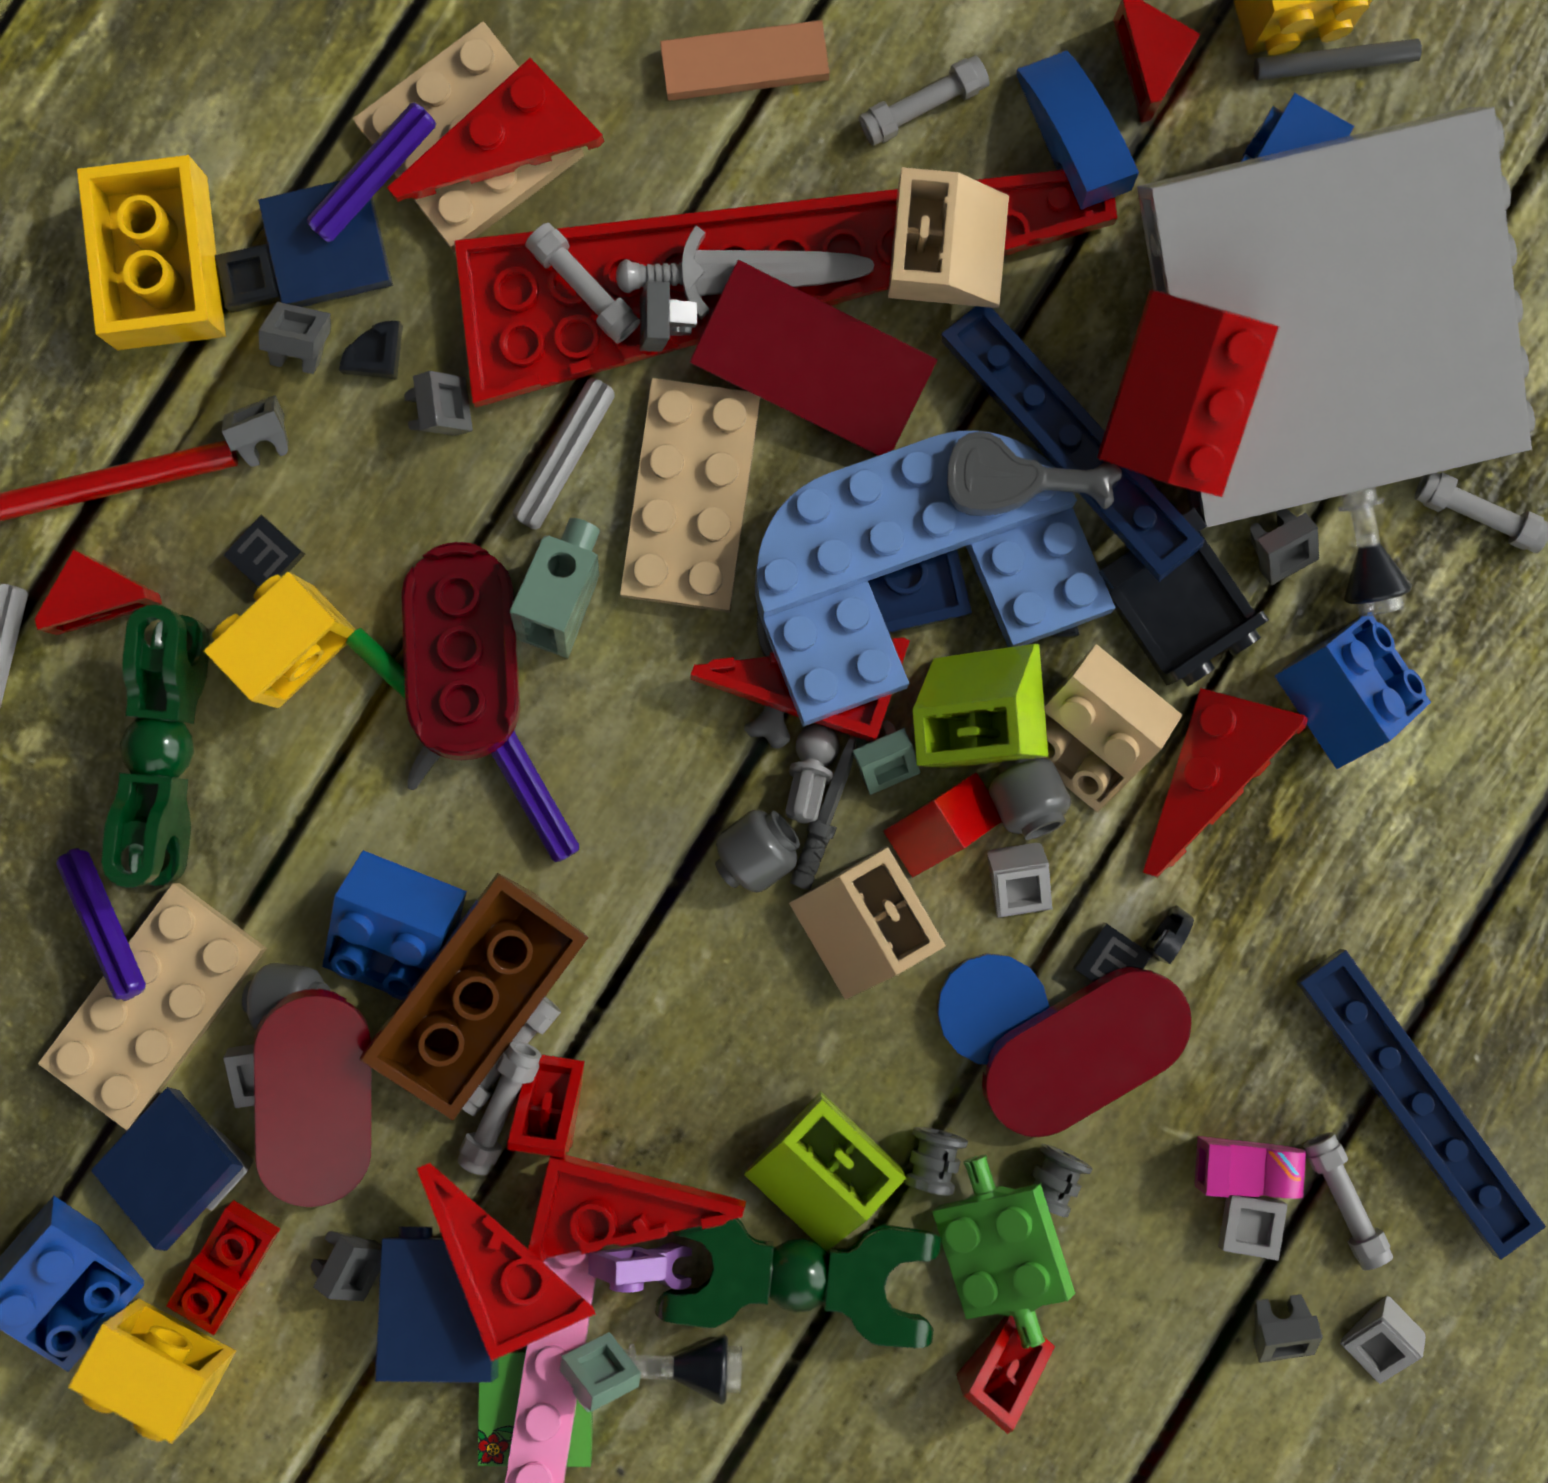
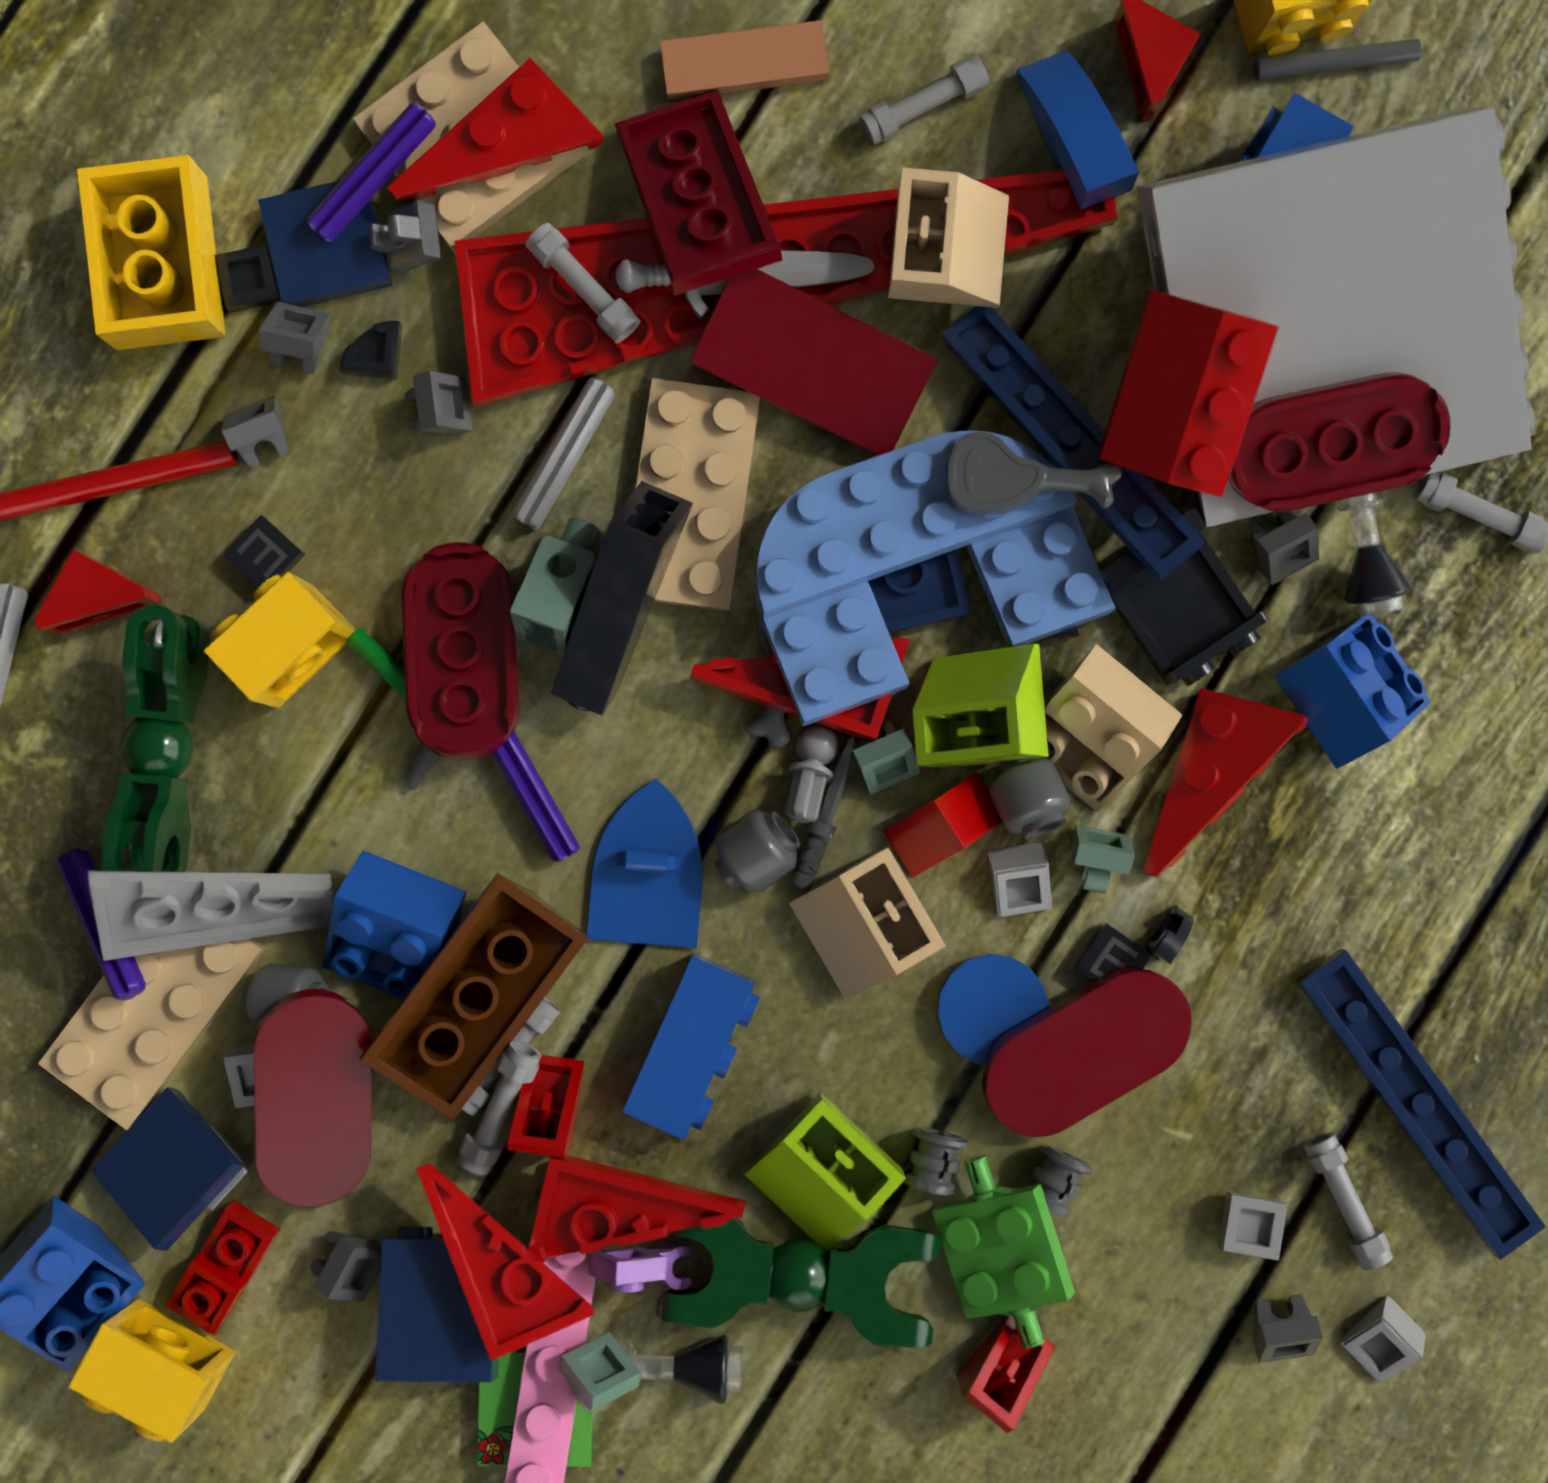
(189, 909): none -> light grey wing
(407, 237): none -> dark grey tile
(620, 596): none -> black slope
(647, 874): none -> blue shield
(663, 316): dark grey tile -> none
(692, 1047): none -> blue brick
(697, 192): none -> dark red tile
(1101, 854): none -> sand green tile
(1248, 1169): dark pink leg -> none
(1340, 441): none -> dark red tile

